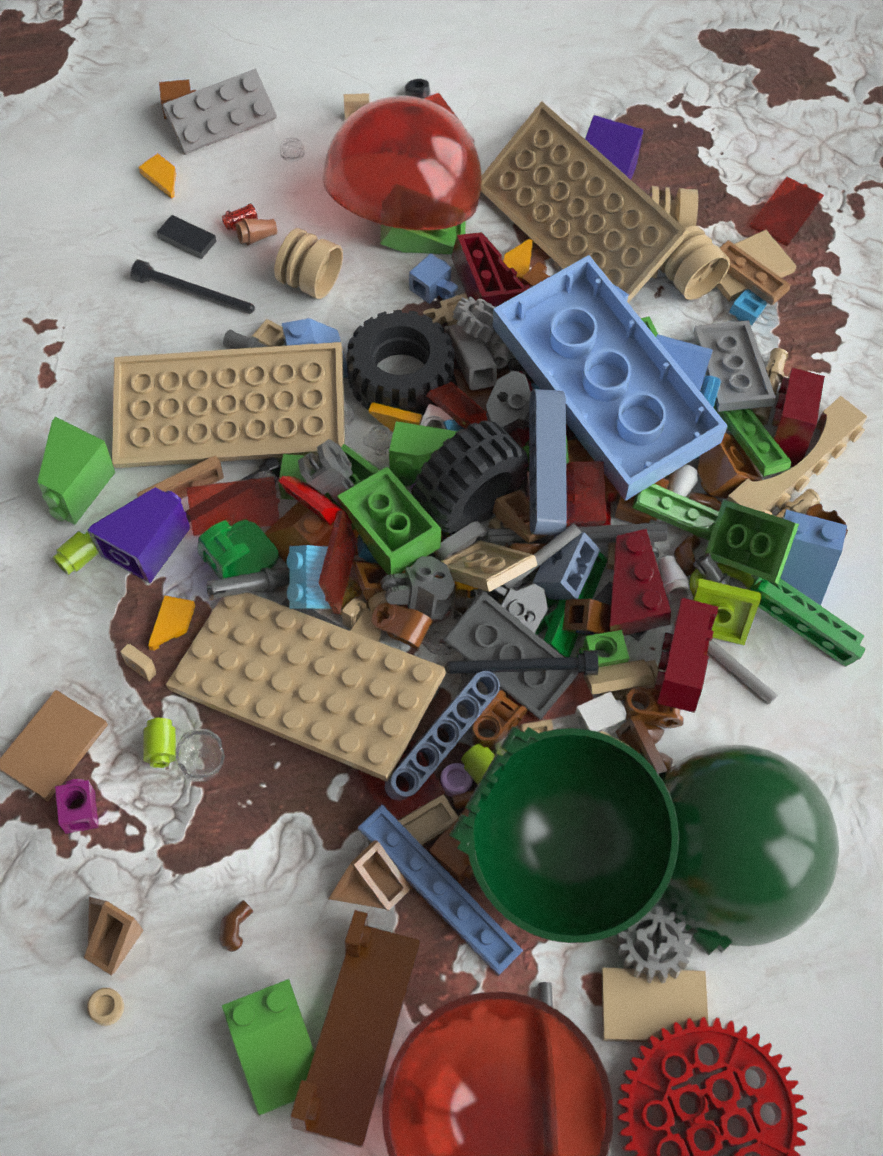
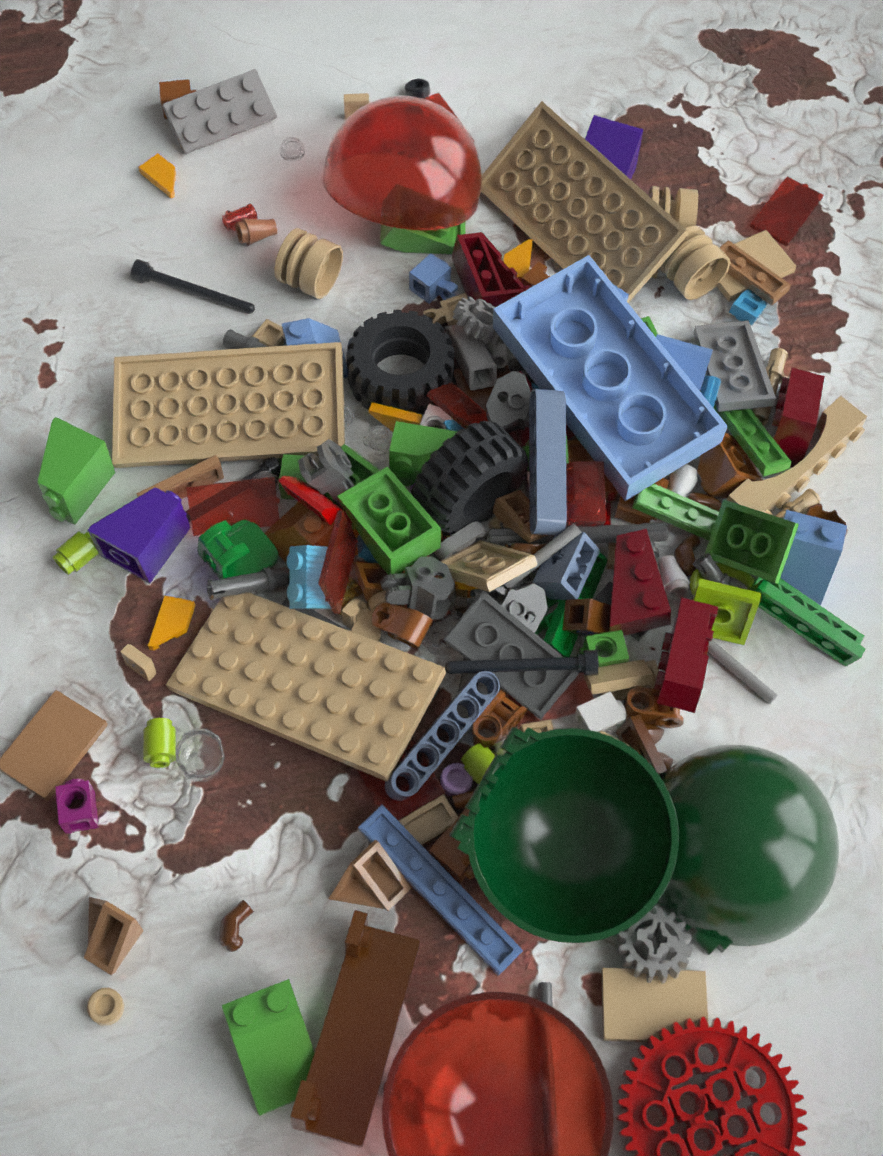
(186, 236): black tile -> none

